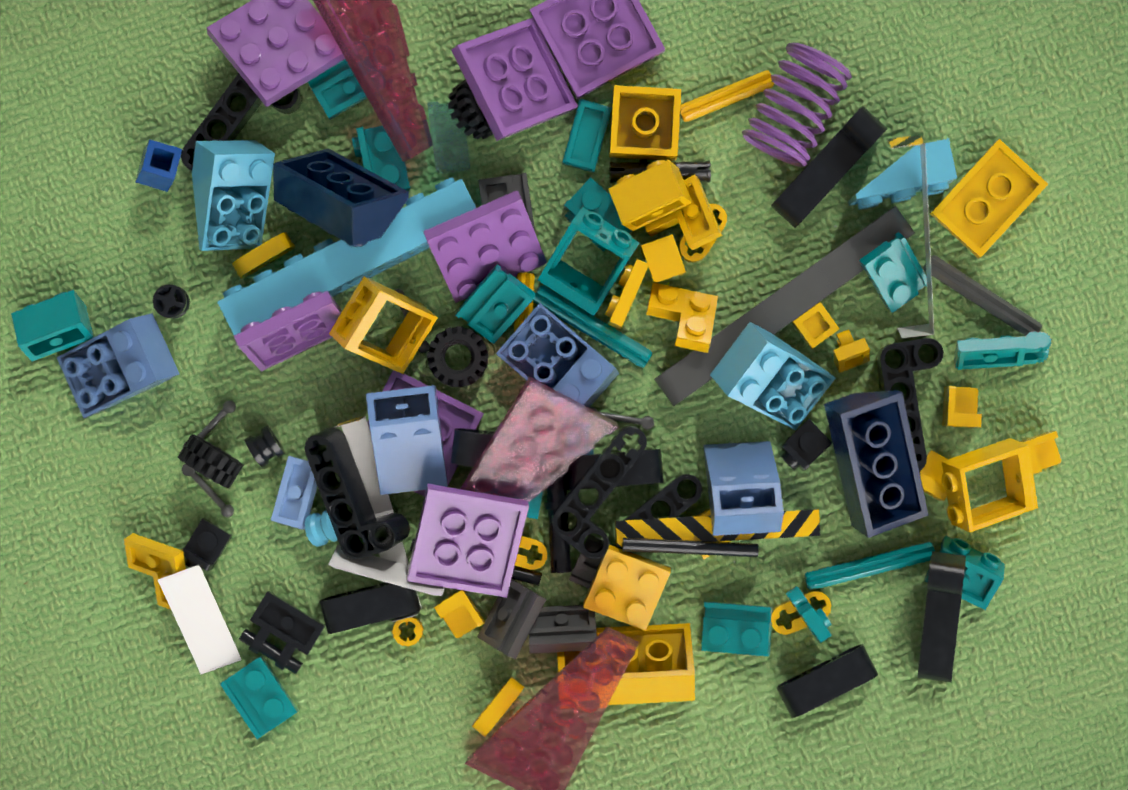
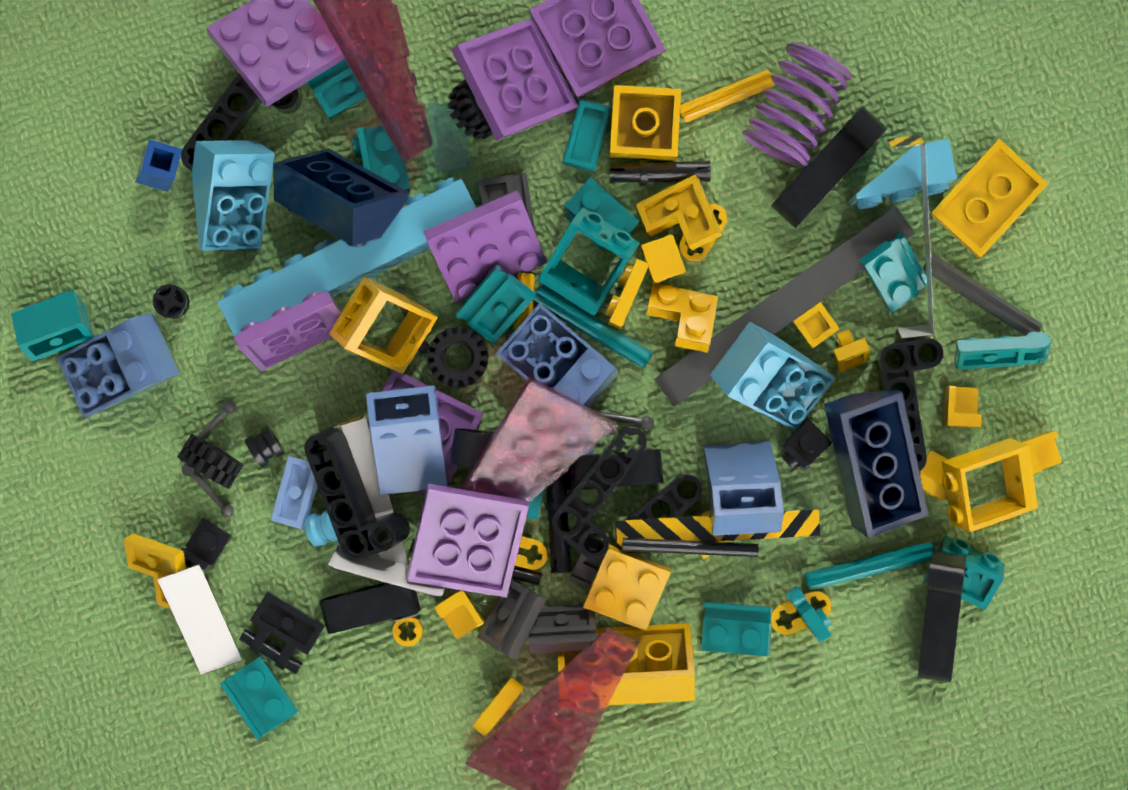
(263, 255): yellow beam -> none
(649, 194): yellow brick -> none
(827, 681): black beam -> none

